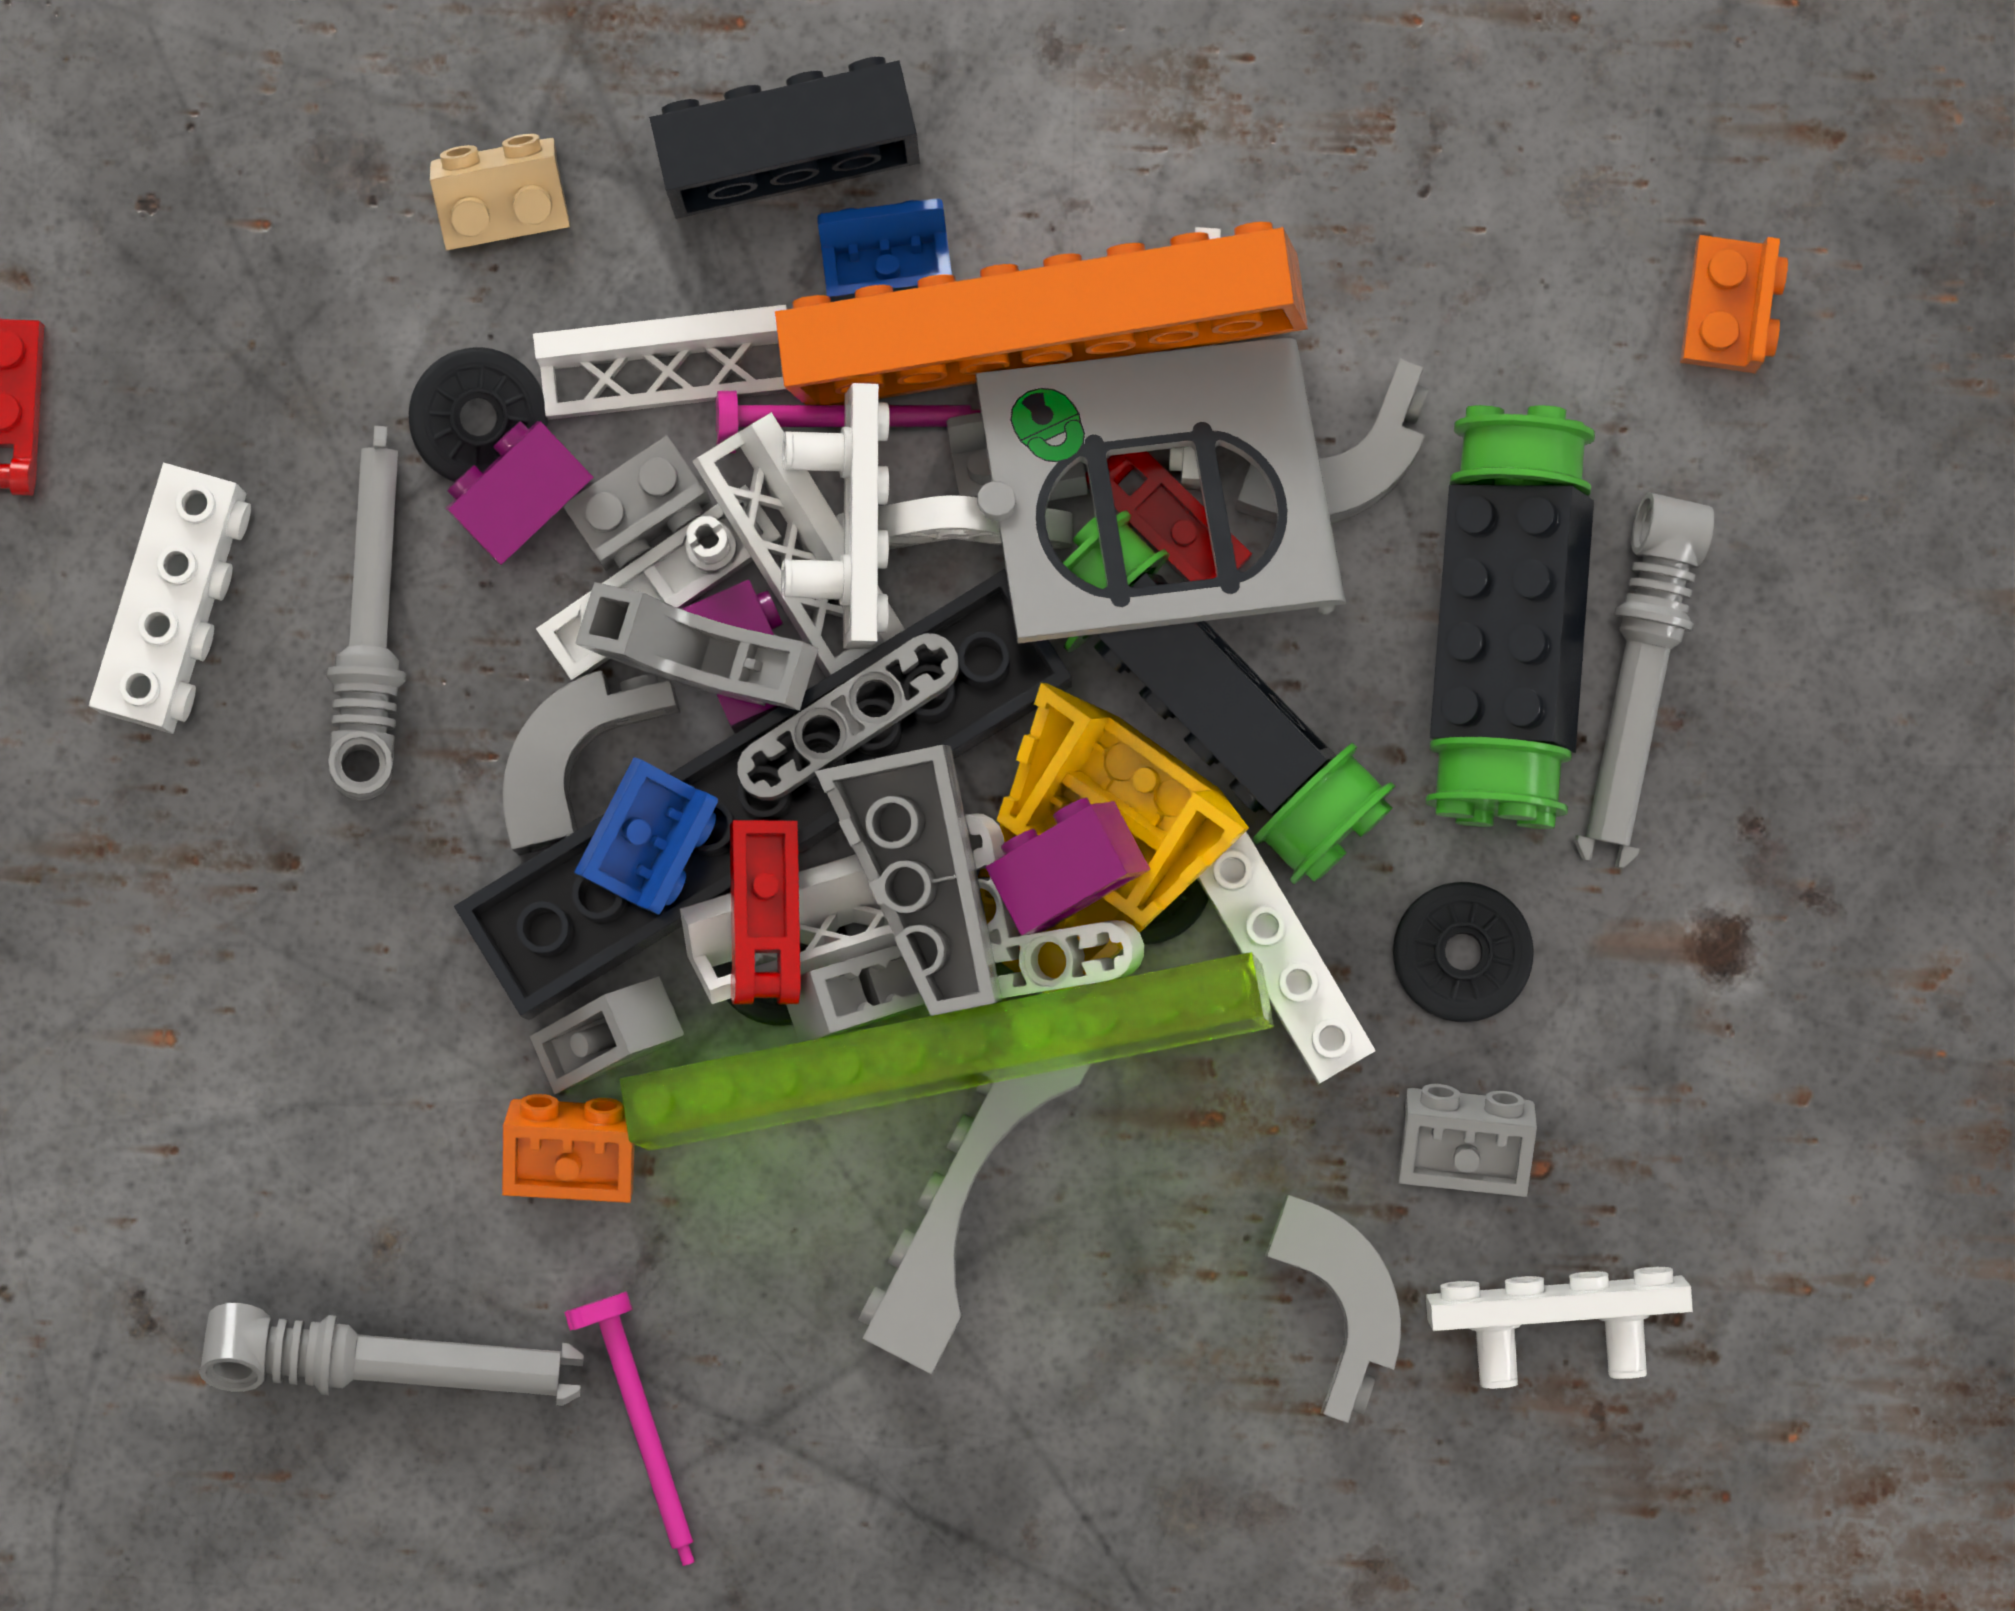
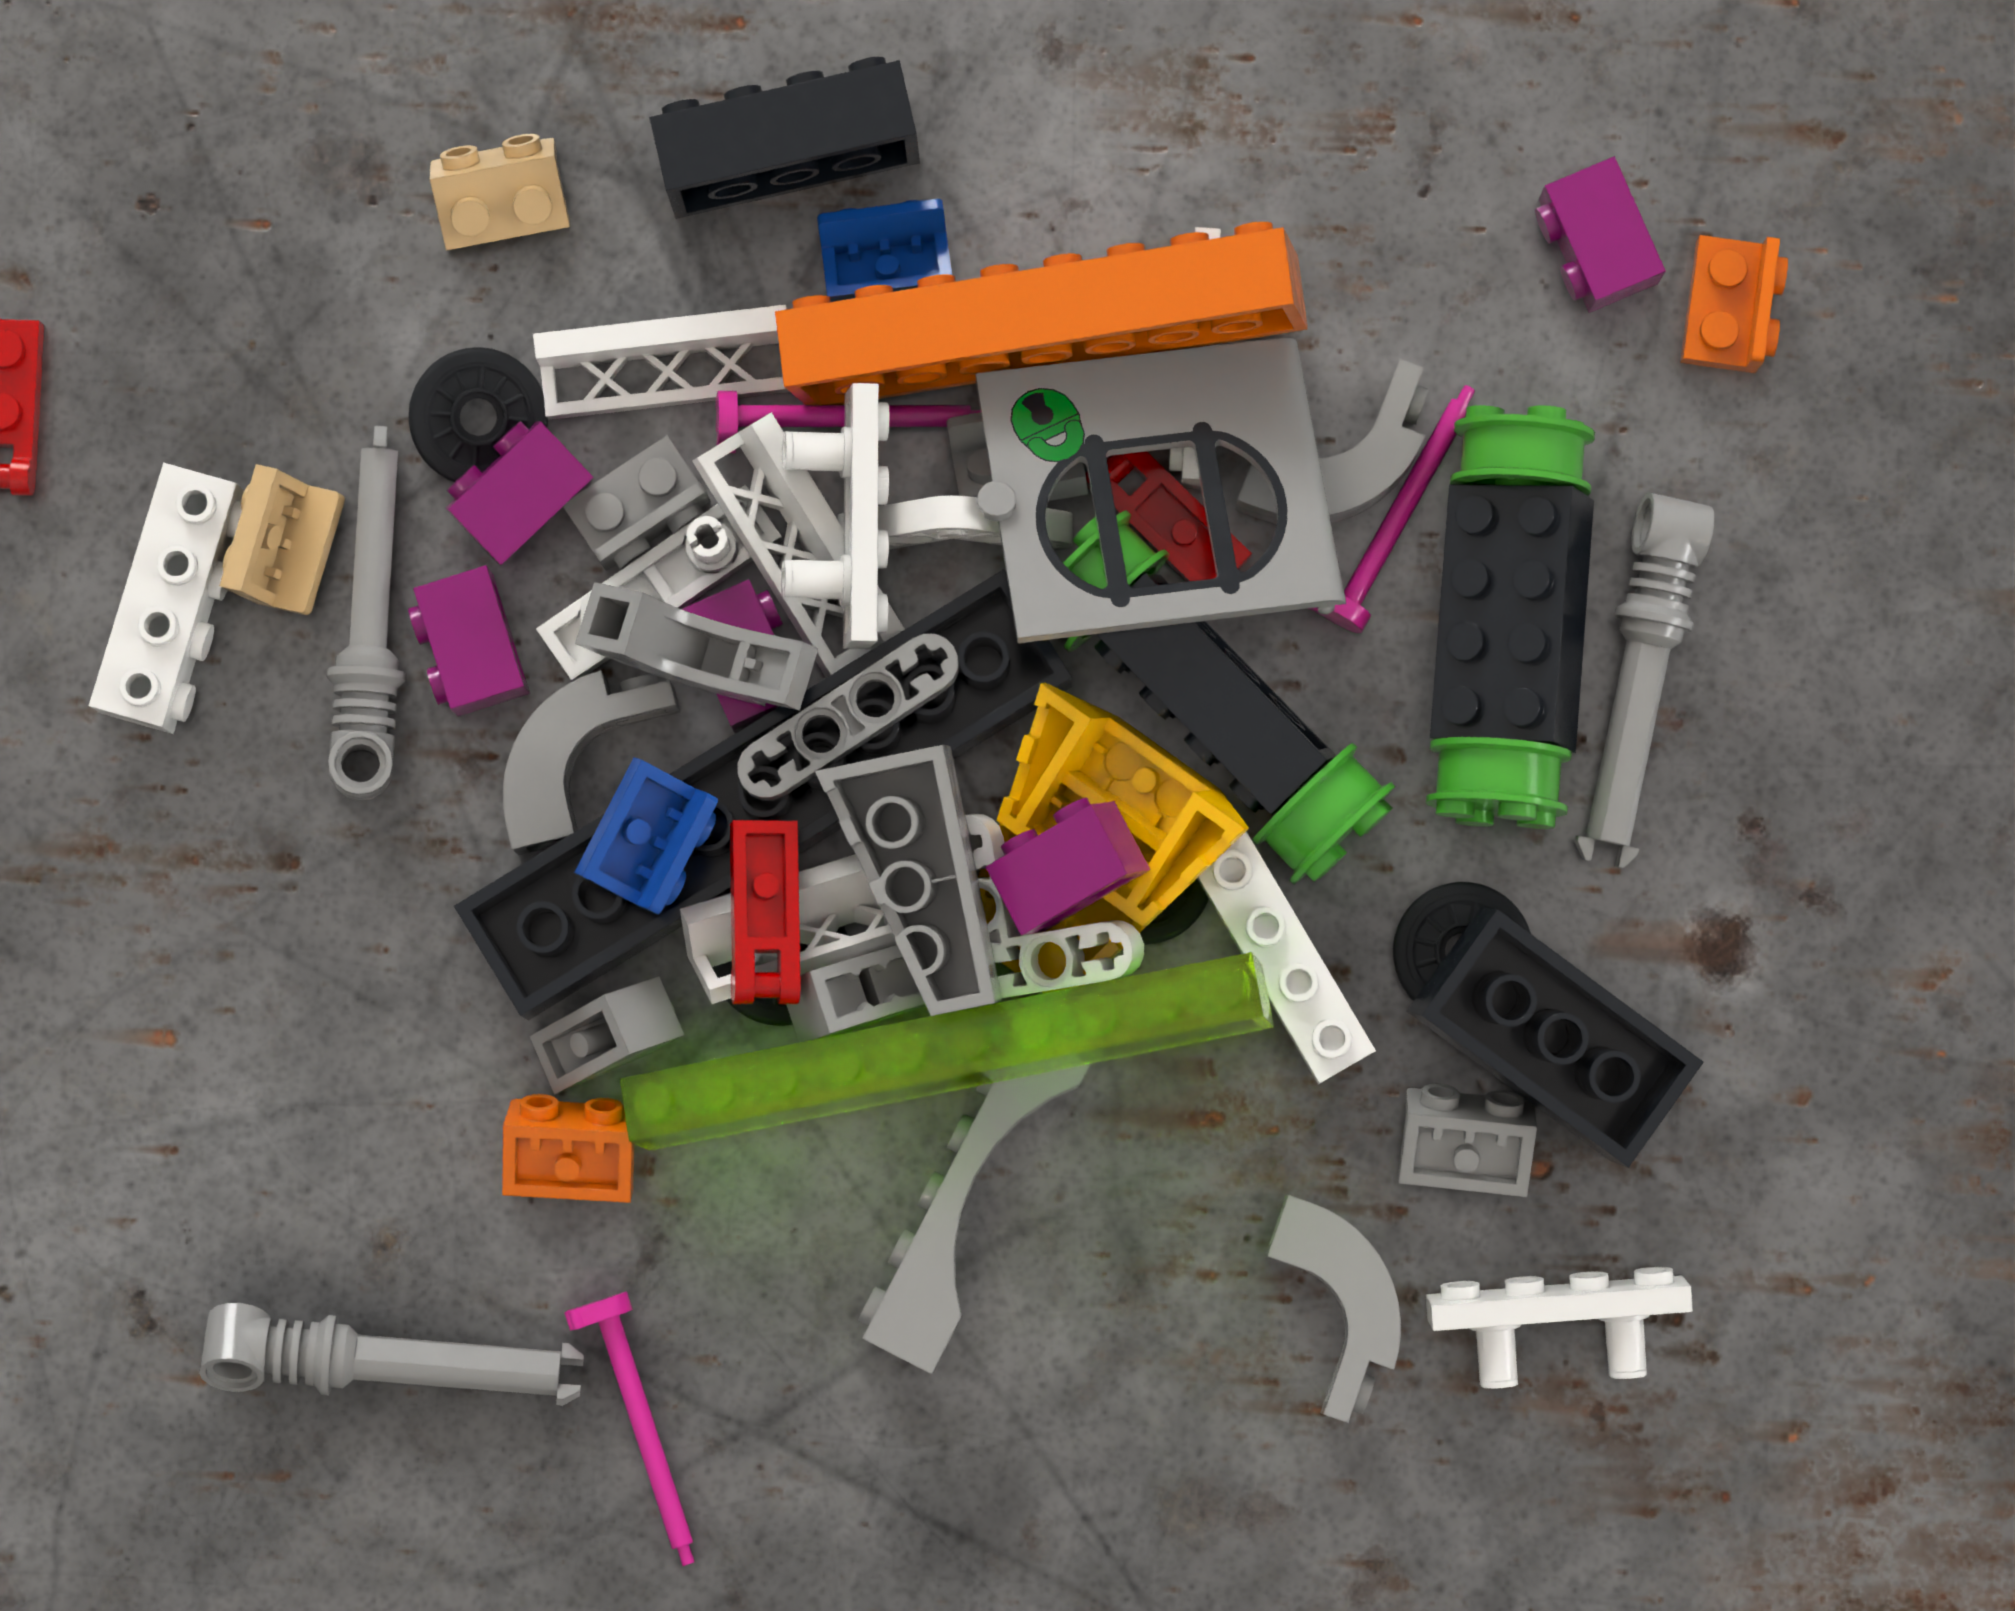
(281, 541): none -> tan bracket
(469, 642): none -> magenta brick
(1352, 615): none -> dark pink piece
(1555, 1036): none -> black brick
(1599, 235): none -> magenta brick

